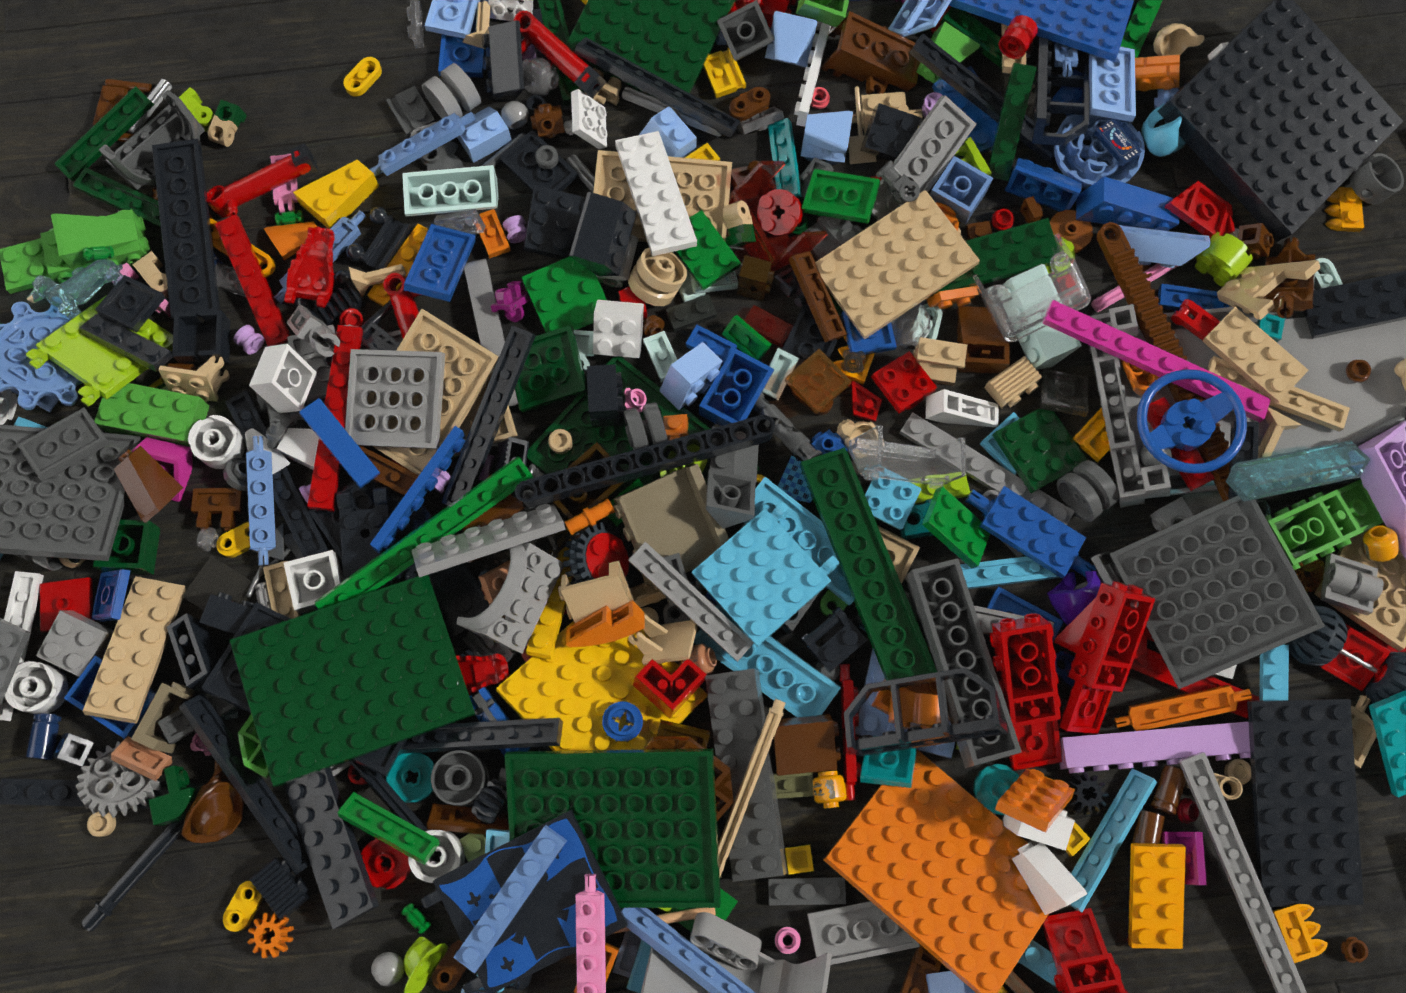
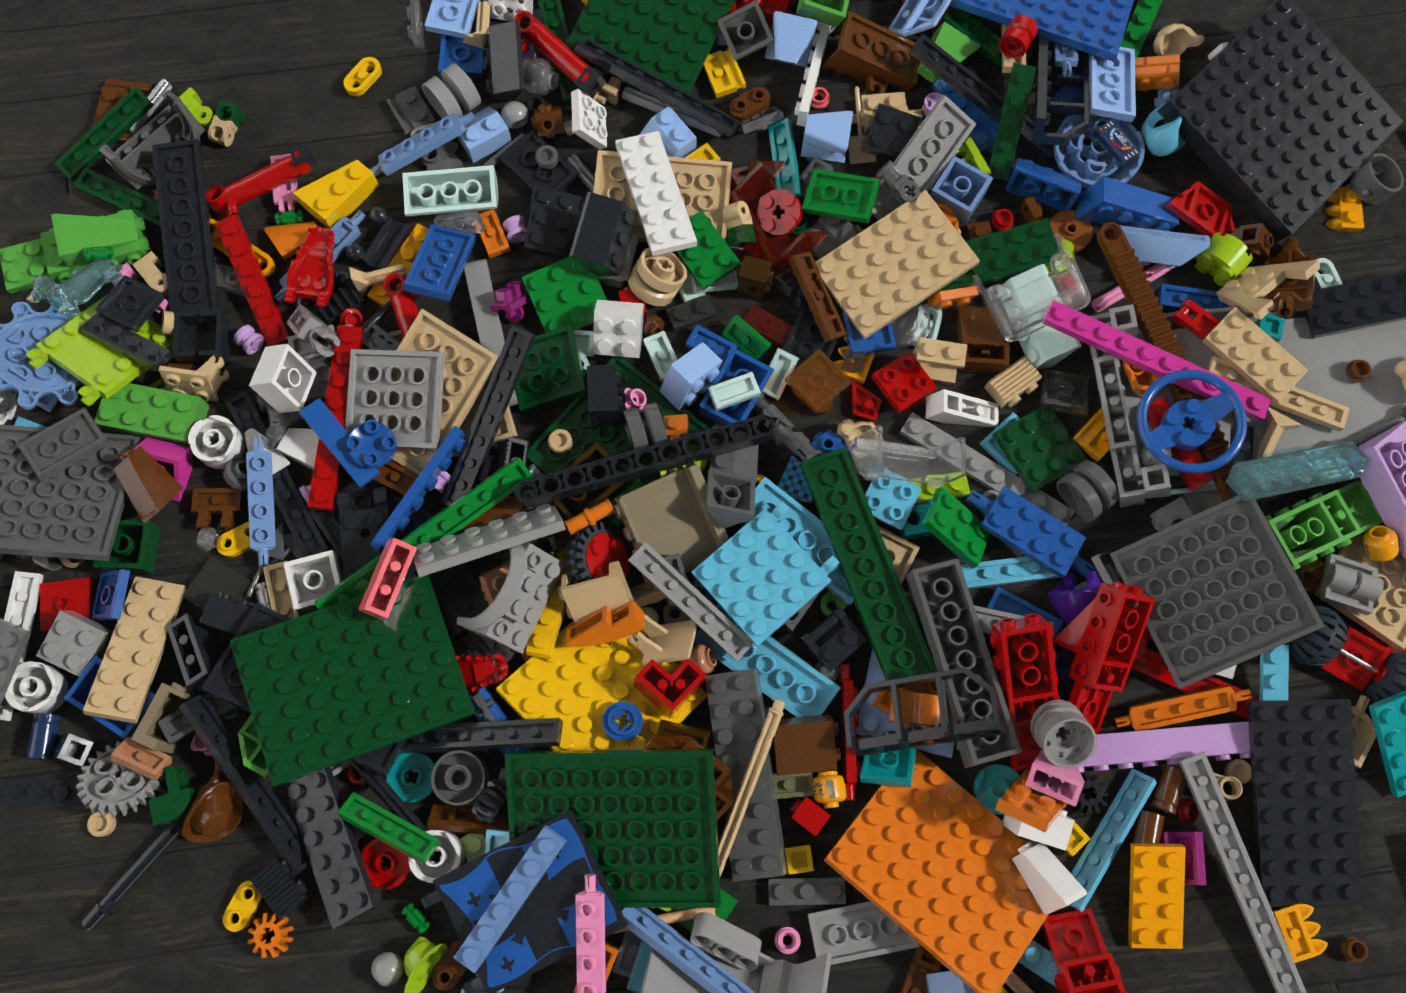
(167, 323): none -> tan tile
(371, 444): none -> blue dish
(387, 578): none -> coral brick
(734, 391): none -> light aqua tile
(808, 816): none -> red brick
(1055, 781): none -> bright pink slope
(1063, 733): none -> light grey wheel

